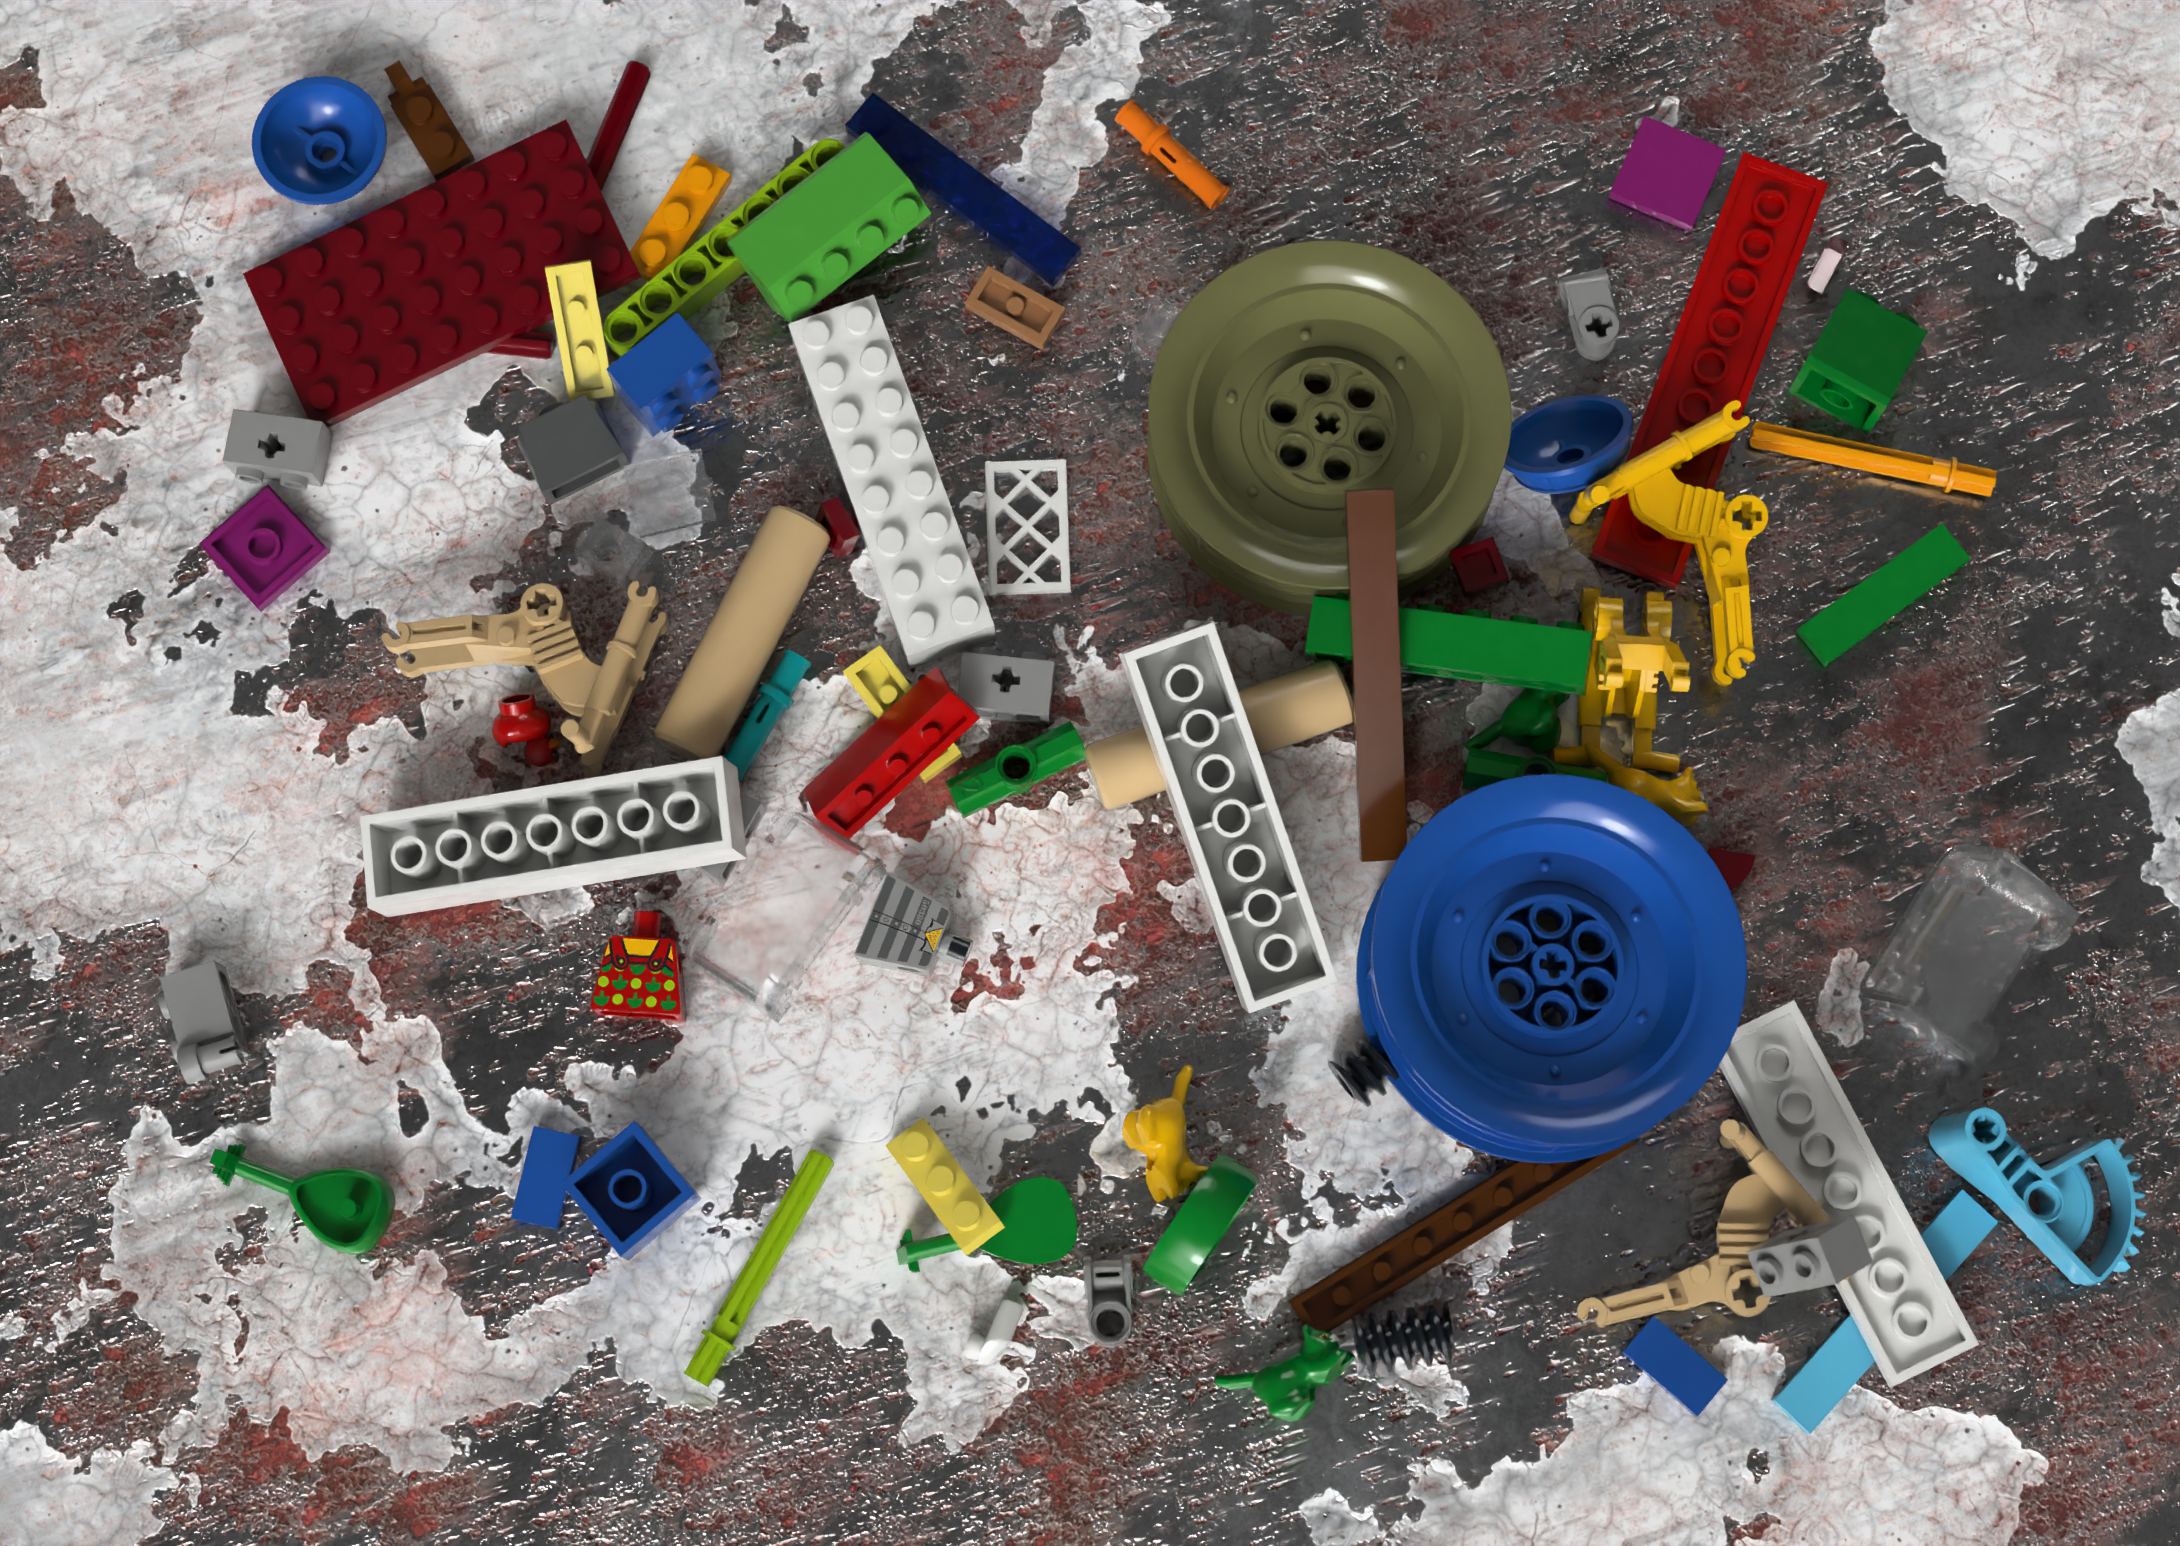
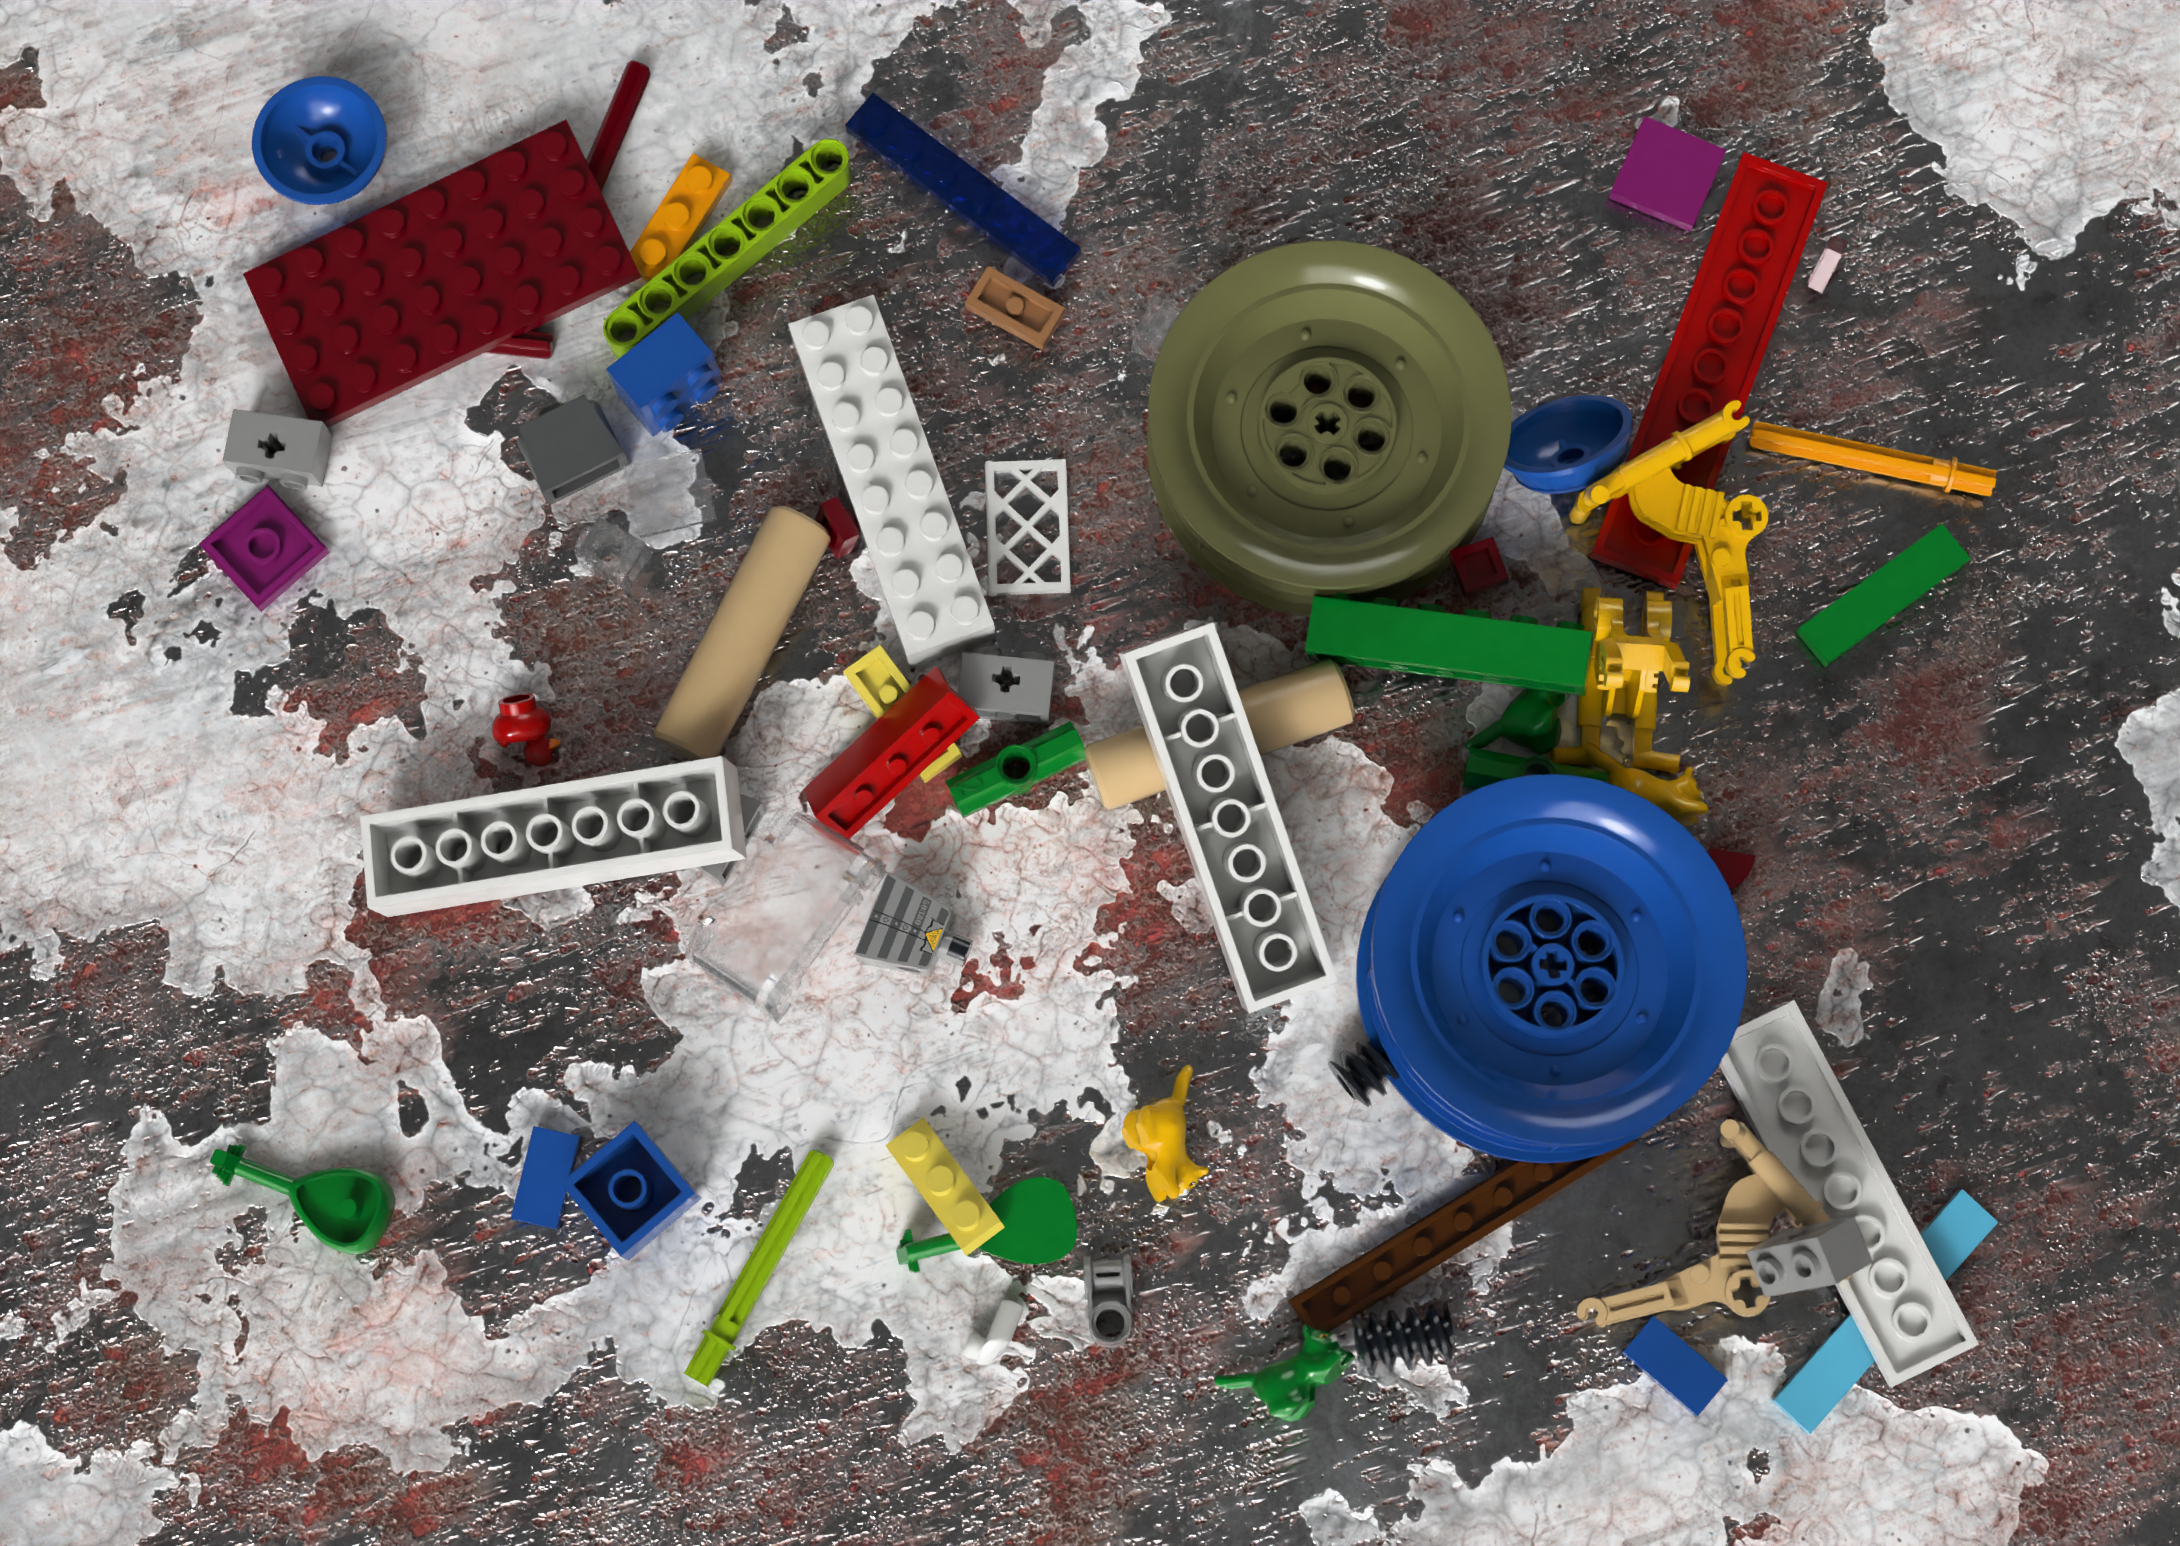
(203, 1020): light grey hinge -> none
(427, 123): reddish brown hinge -> none
(548, 640): tan piece -> none
(579, 329): light yellow plate -> none
(641, 974): red torso -> none
(766, 712): teal pin -> none
(828, 227): bright green slope -> none
(1157, 140): orange pin -> none
(1200, 1224): green piece -> none
(1376, 673): reddish brown tile -> none
(1590, 306): light grey piece -> none
(1858, 361): green slope -> none
(1964, 948): clear windscreen -> none
(1995, 1164): medium azure arm -> none

